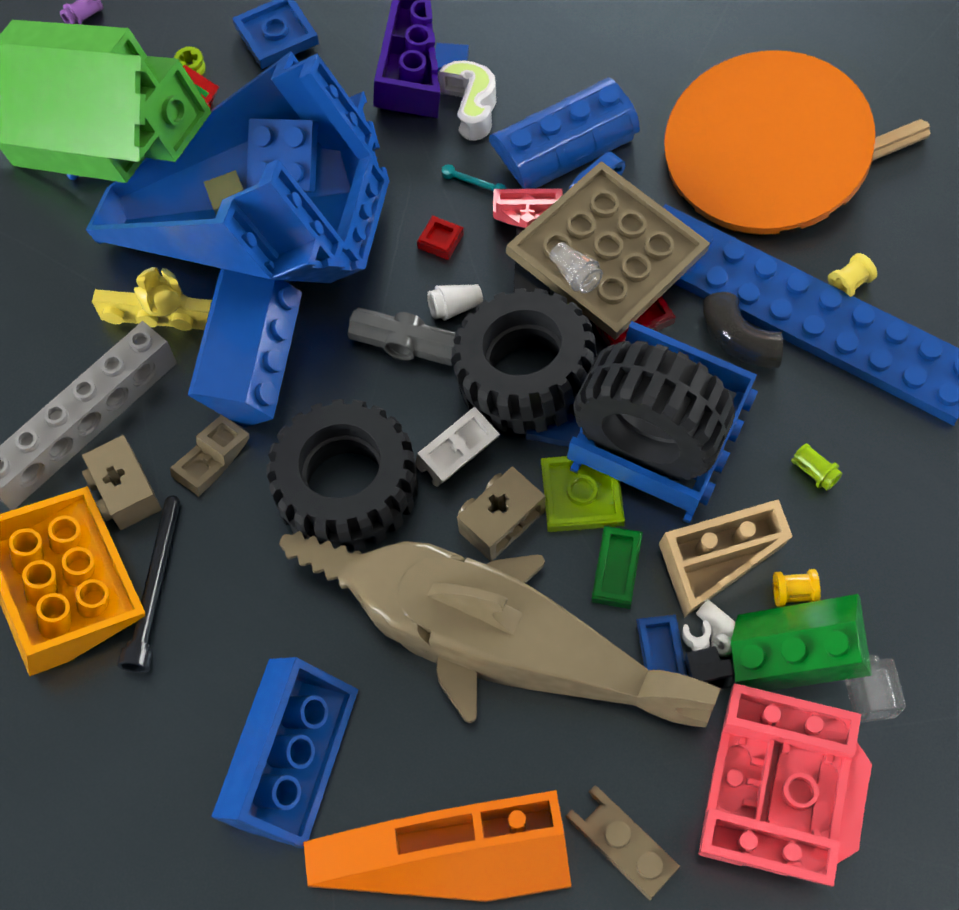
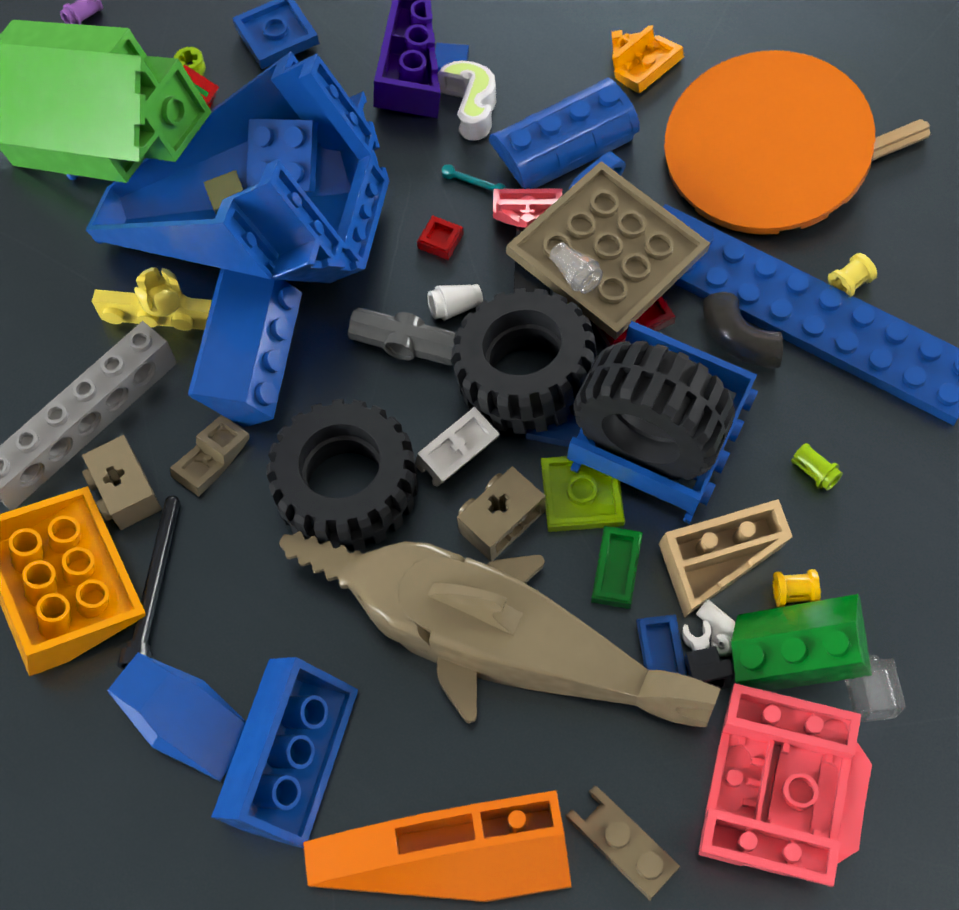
(179, 715): none -> blue piece
(643, 57): none -> light orange slope

